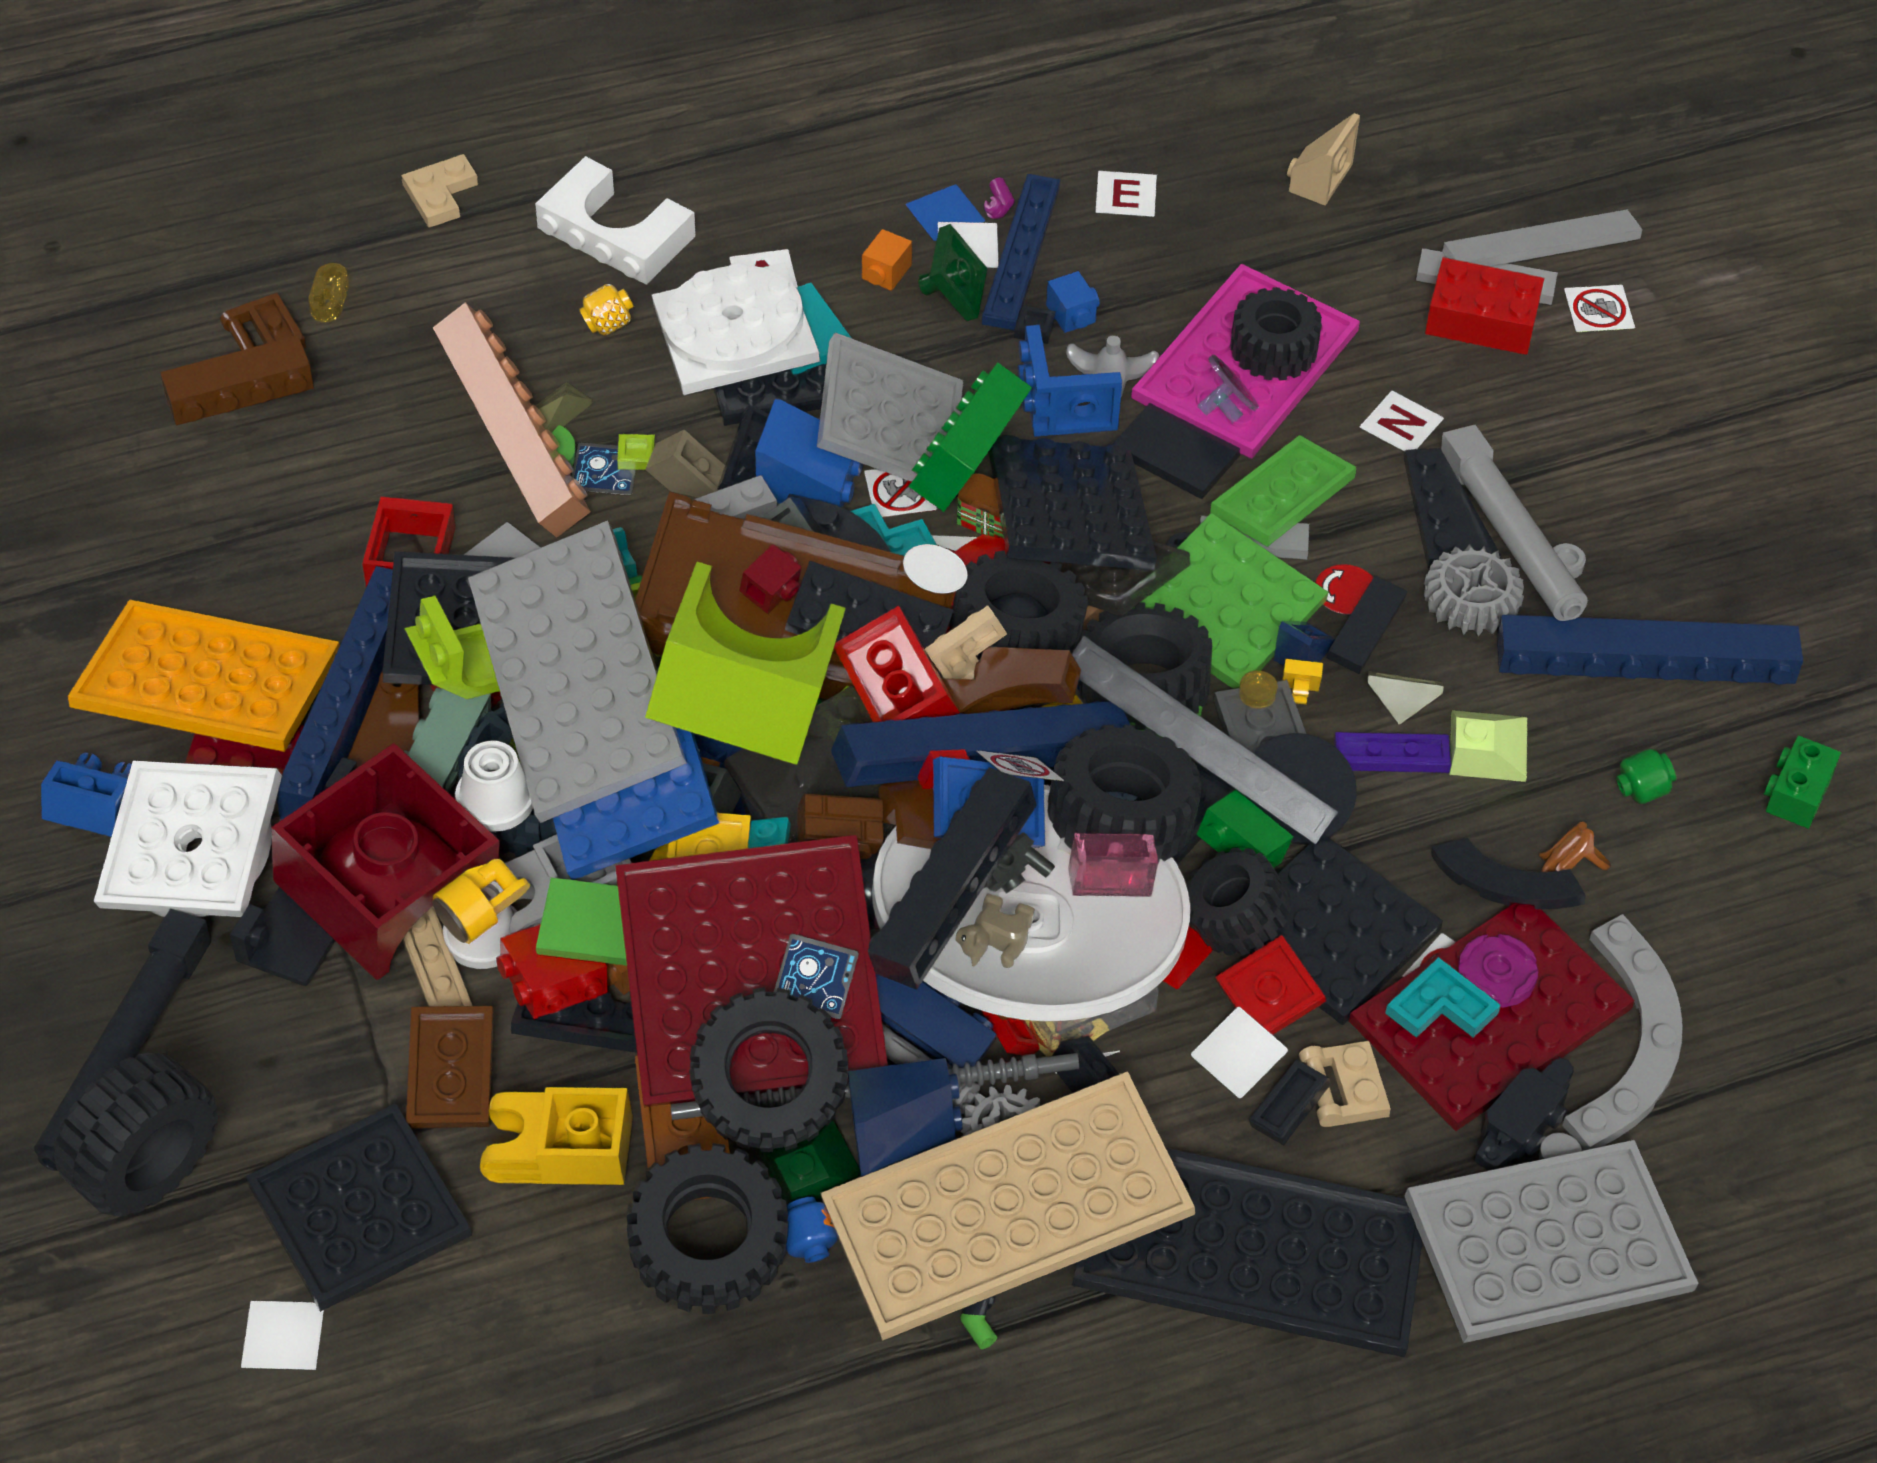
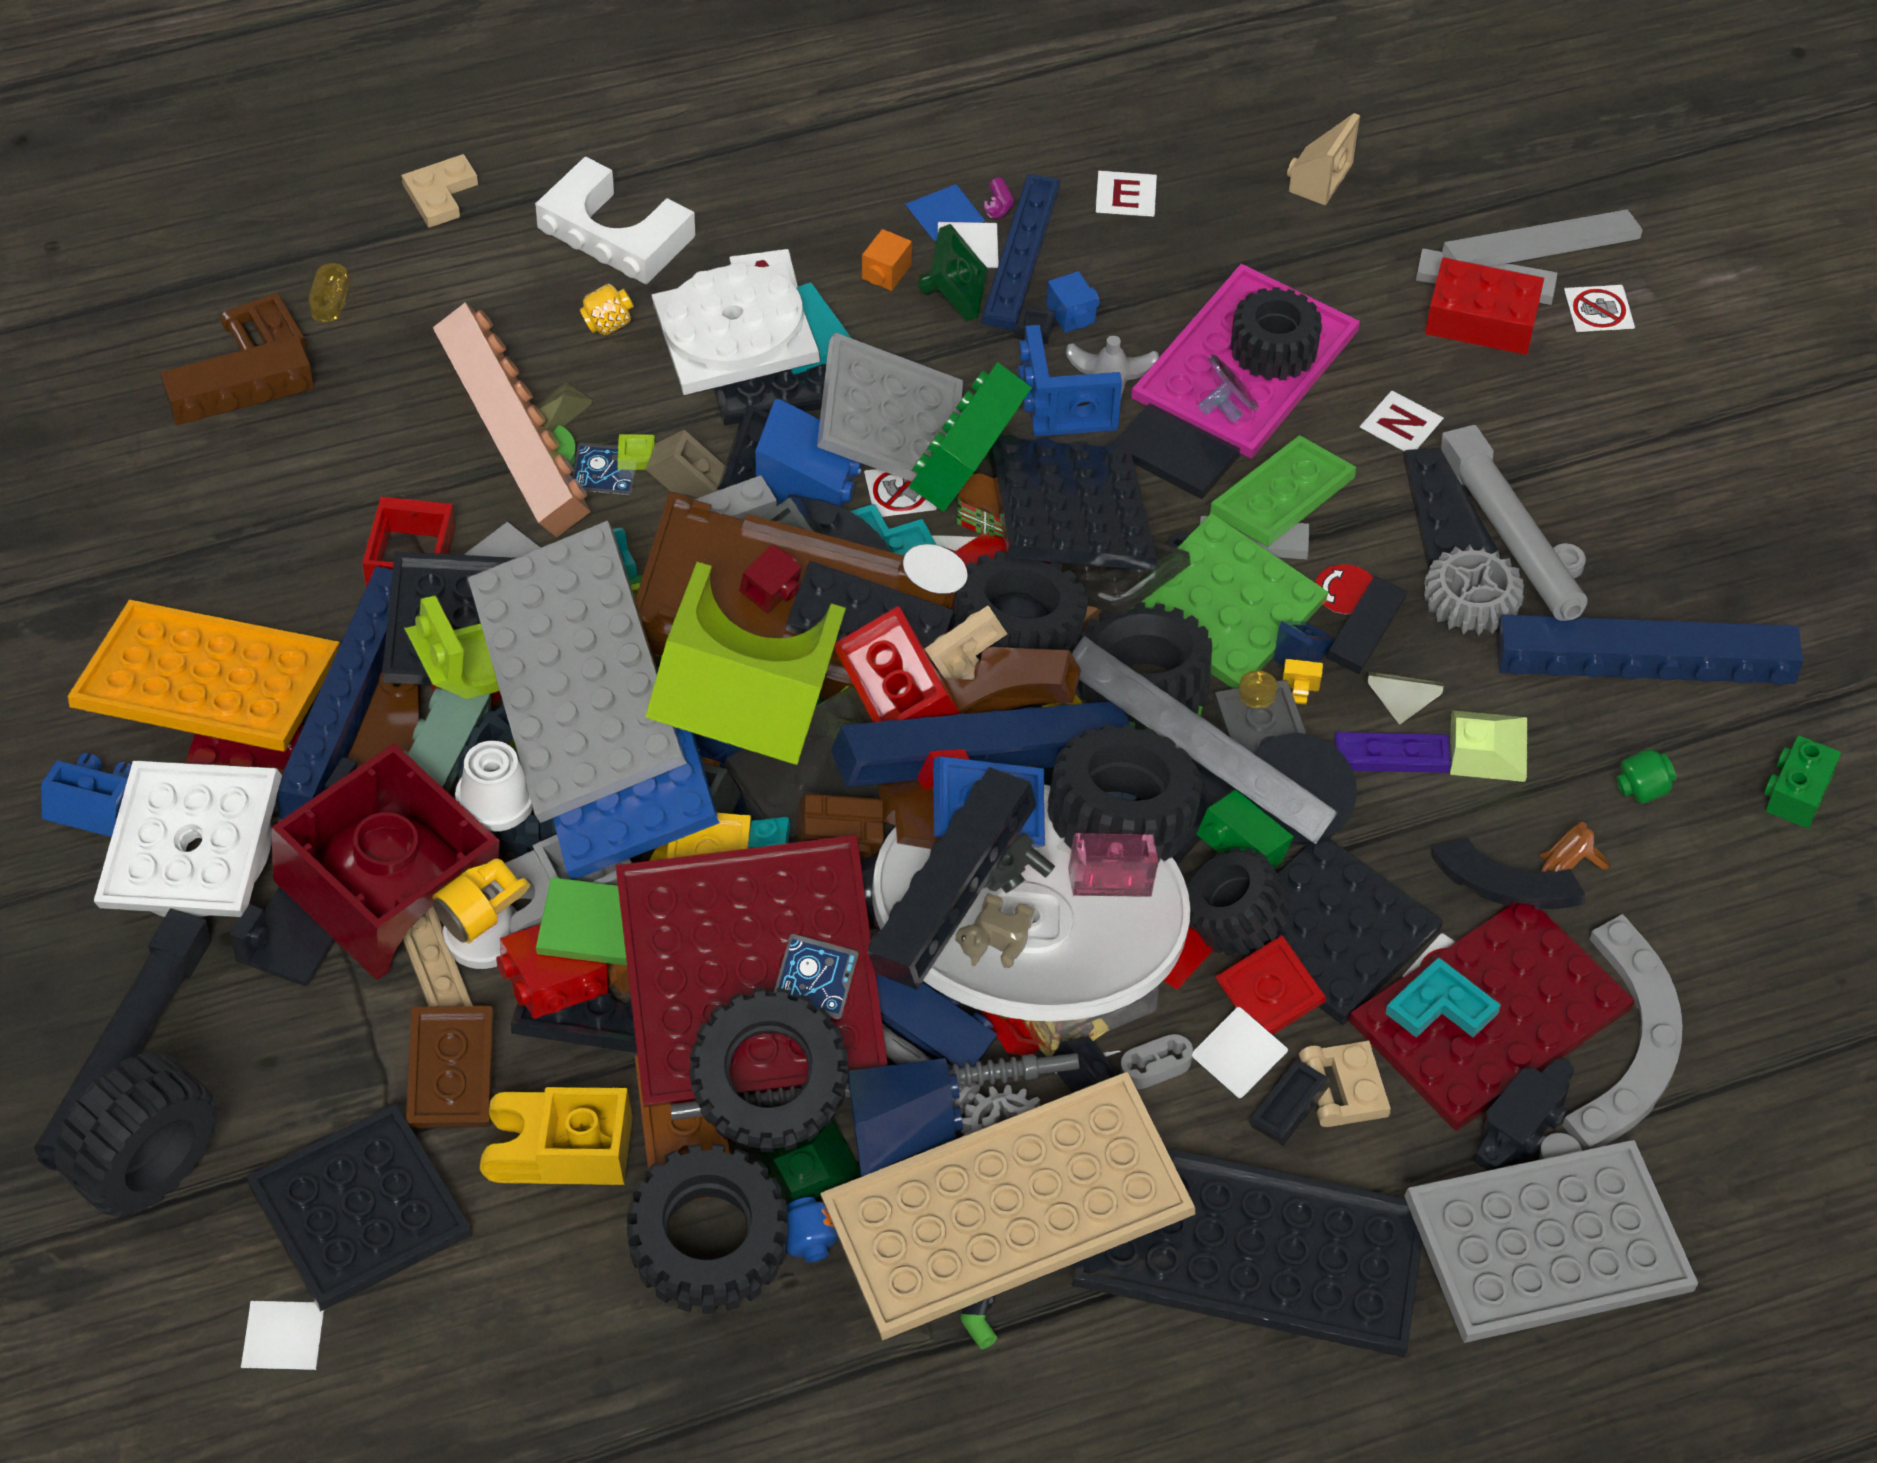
(1020, 765): sticker -> none
(1156, 1062): none -> light grey beam
(1500, 968): magenta tile -> none

